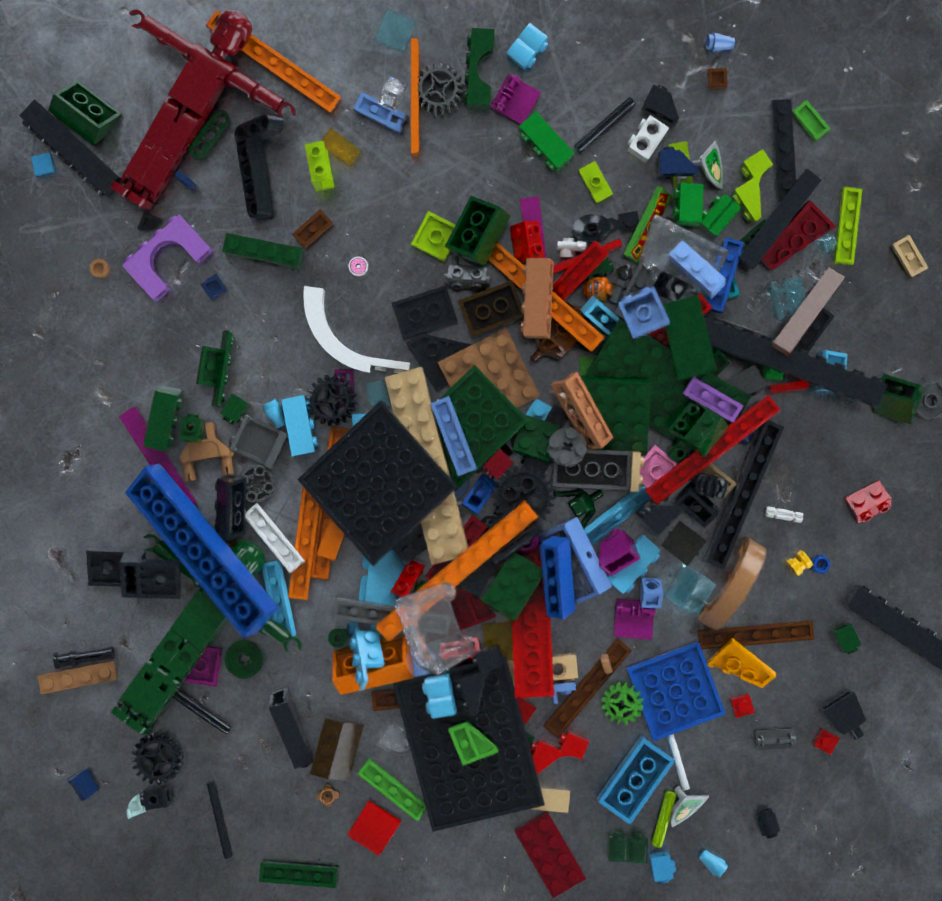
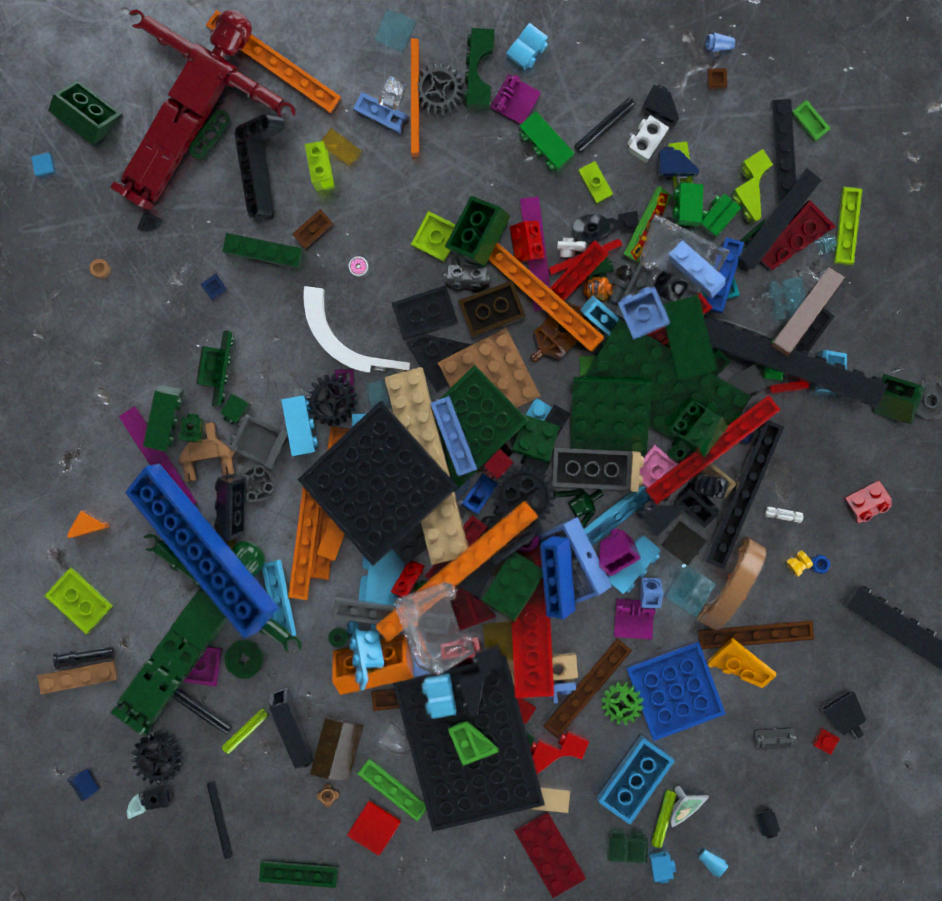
(70, 147): black brick -> none
(78, 600): none -> lime tile
(85, 524): none -> orange slope
(134, 573): black bracket -> none
(141, 263): medium lavender arch -> none
(185, 180): dark blue tile -> none
(247, 729): none -> lime axle
(274, 413): medium azure cone -> none
(274, 538): white tile -> none
(538, 298): nougat brick -> none
(556, 443): dark grey plate -> none
(584, 411): nougat fence -> none
(606, 664): medium nougat tile -> none
(678, 762): white bar -> none
(712, 165): shield -> none
(712, 399): medium lavender plate -> none
(742, 705): red plate -> none
(846, 638): dark green brick -> none
(909, 256): tan plate -> none

